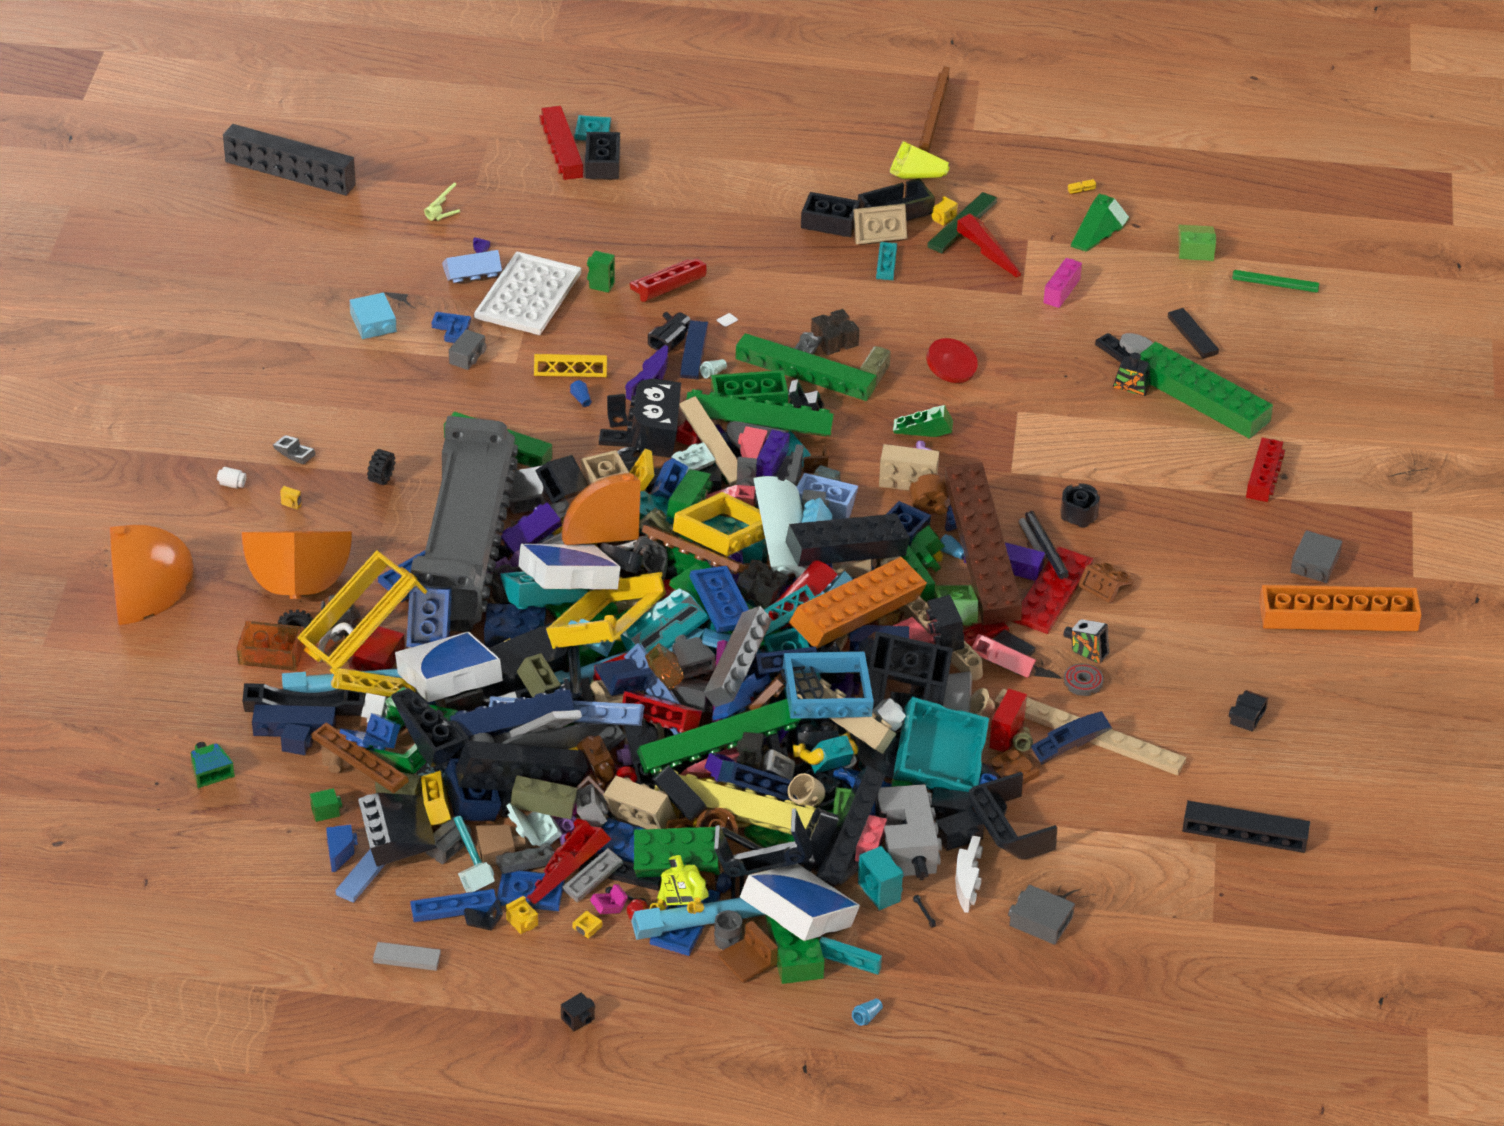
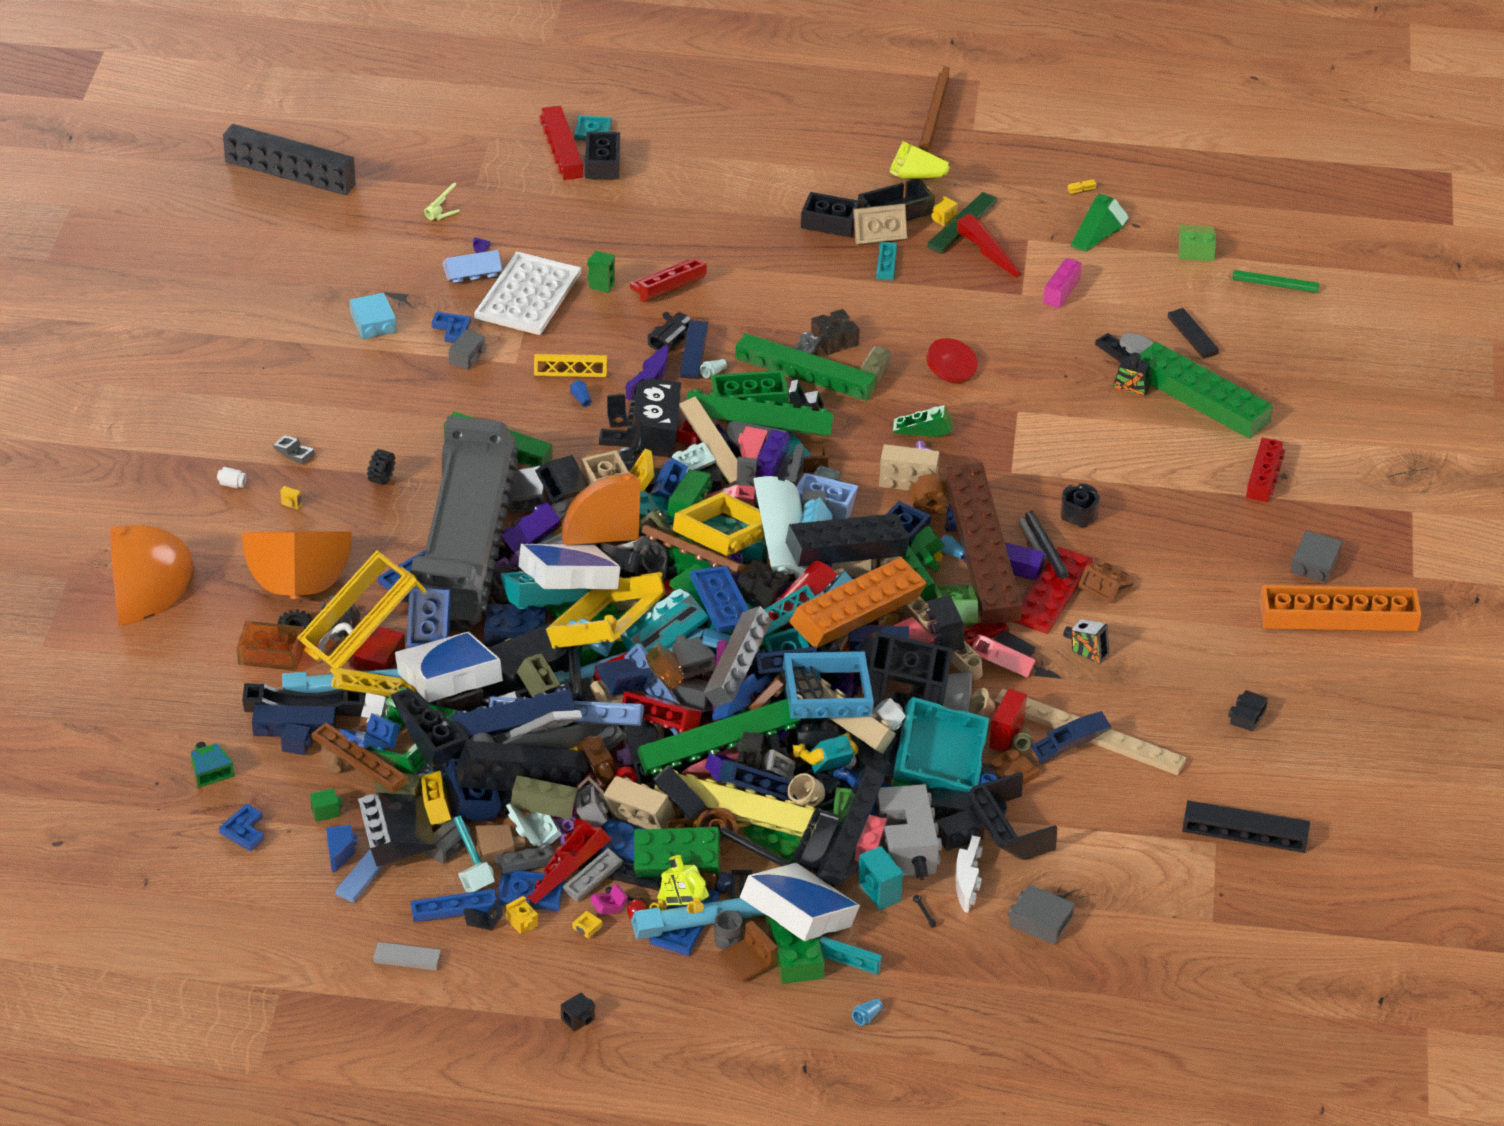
(240, 827): none -> blue plate
(727, 319): white sticker -> none
(765, 858): black windscreen -> none
(1083, 671): dark grey tile -> none

